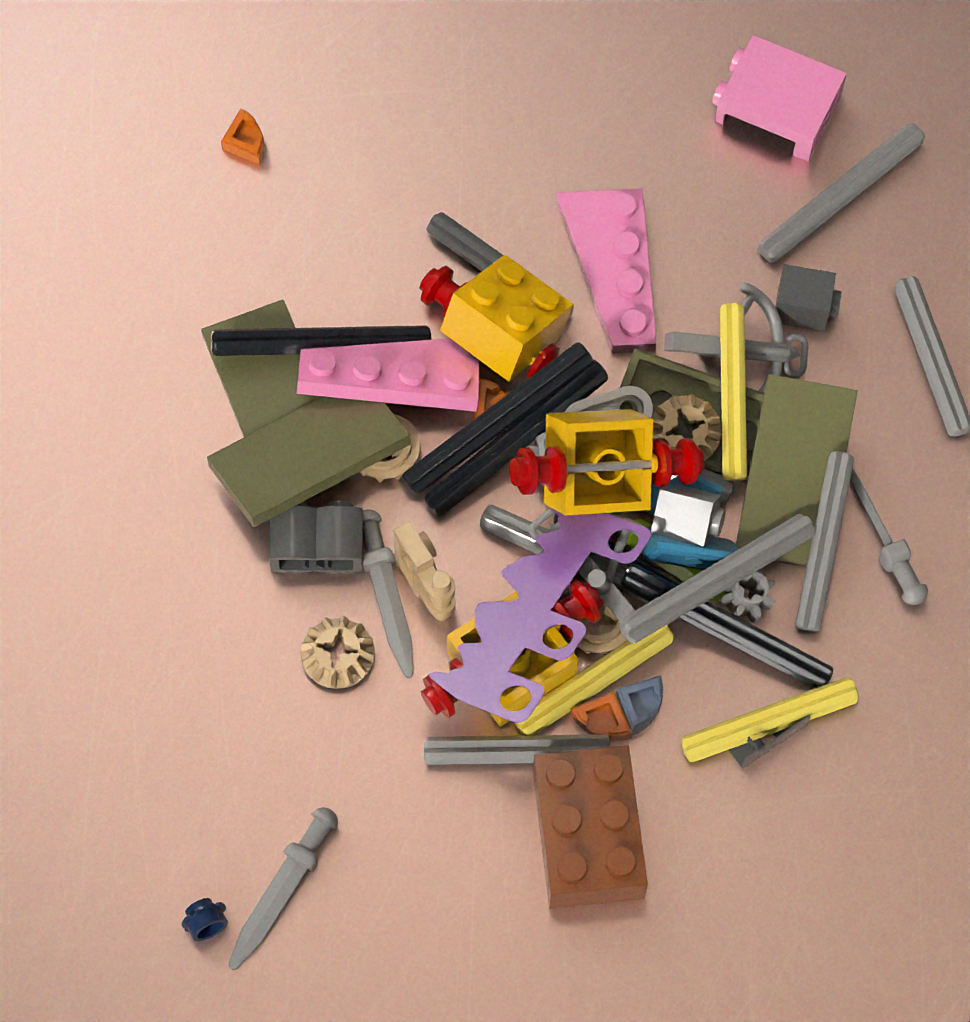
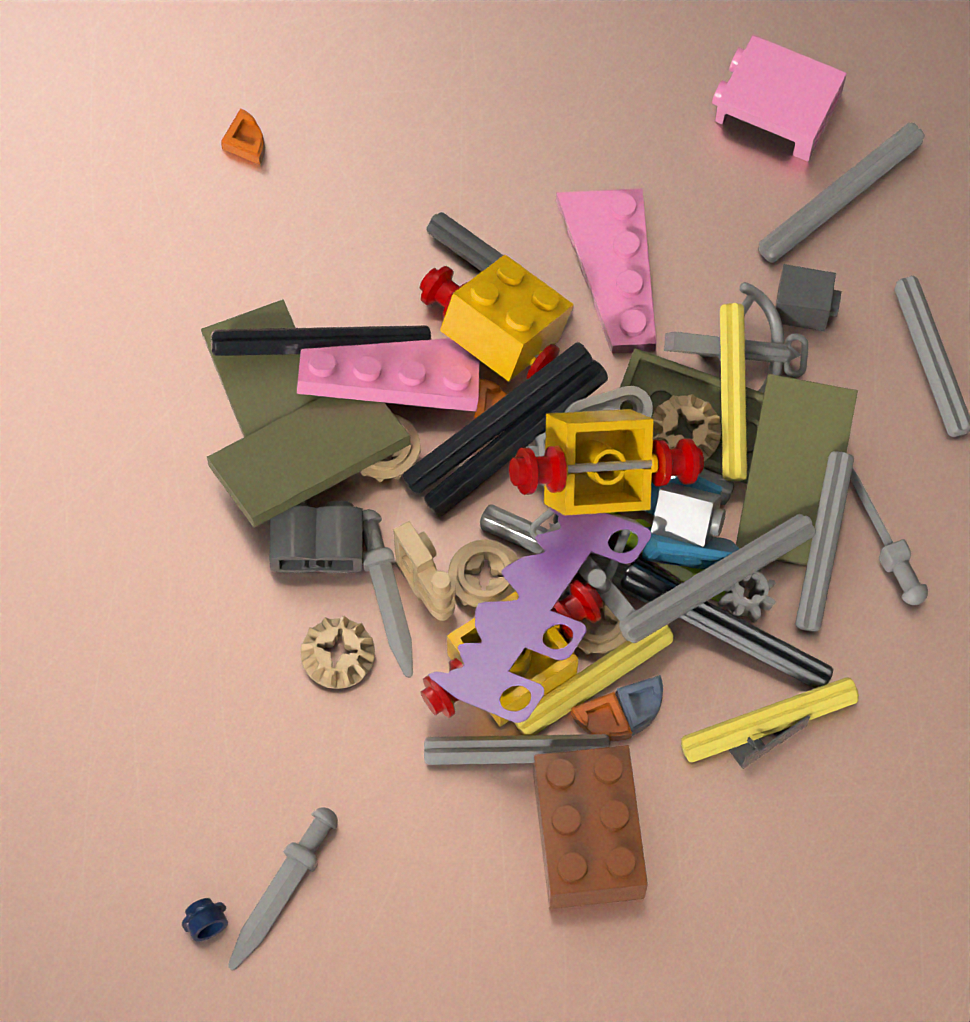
(469, 561): none -> tan gear

